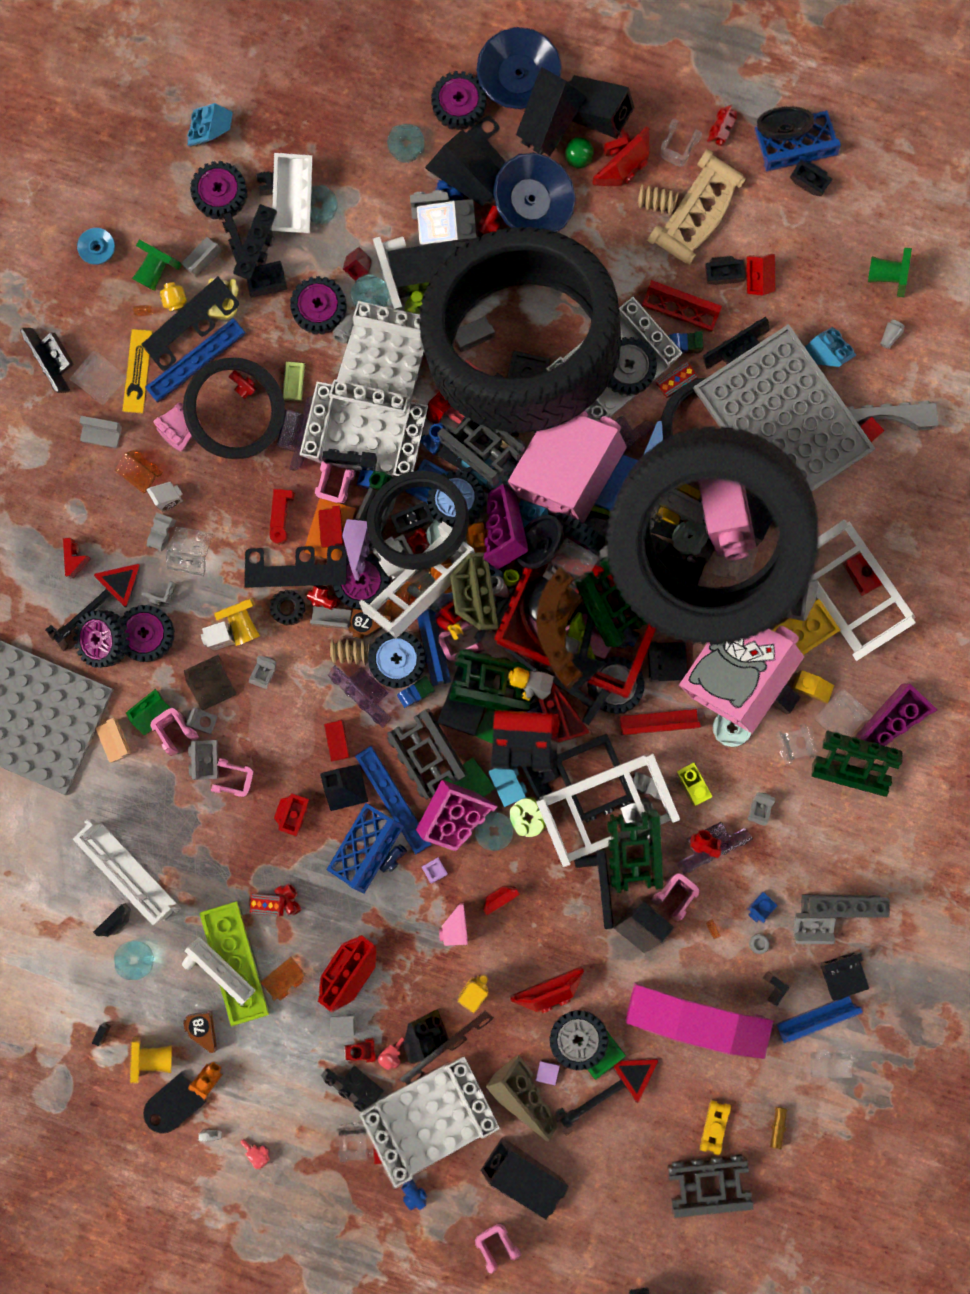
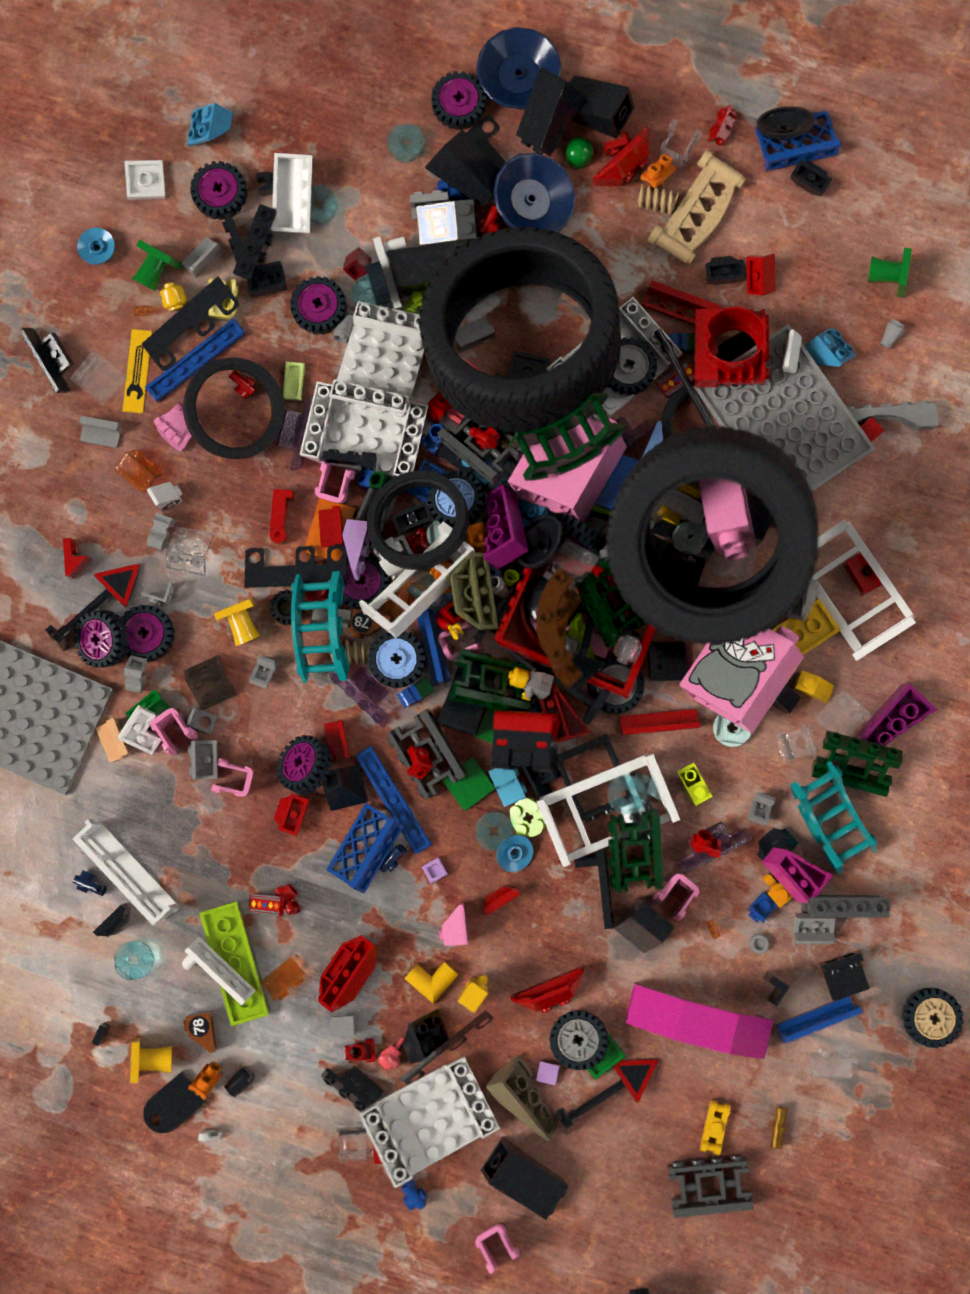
(86, 882): none -> dark blue plate
(134, 674): none -> light grey leg
(136, 732): none -> white plate
(144, 179): none -> white plate
(217, 636): white brick -> none
(240, 1081): none -> black piece
(257, 1155): coral piece -> none
(304, 764): none -> black wheel
(333, 626): none -> teal fence
(378, 283): none -> black wheel
(421, 762): none -> red bracket
(431, 986): none -> yellow brick
(453, 815): dark pink wedge -> none
(485, 439): none -> red plate
(519, 858): none -> dark azure dish
(576, 456): none -> dark green fence
(627, 649): none -> clear head
(634, 802): none -> clear light blue plate
(659, 171): none -> orange hips
(666, 347): none -> black bar
(714, 371): none -> red hose
(777, 891): none -> light orange plate
(778, 839): none -> black slope
(791, 352): none -> white slope
(796, 874): none -> dark pink wedge
(814, 822): none -> teal fence
(936, 1003): none -> wheel

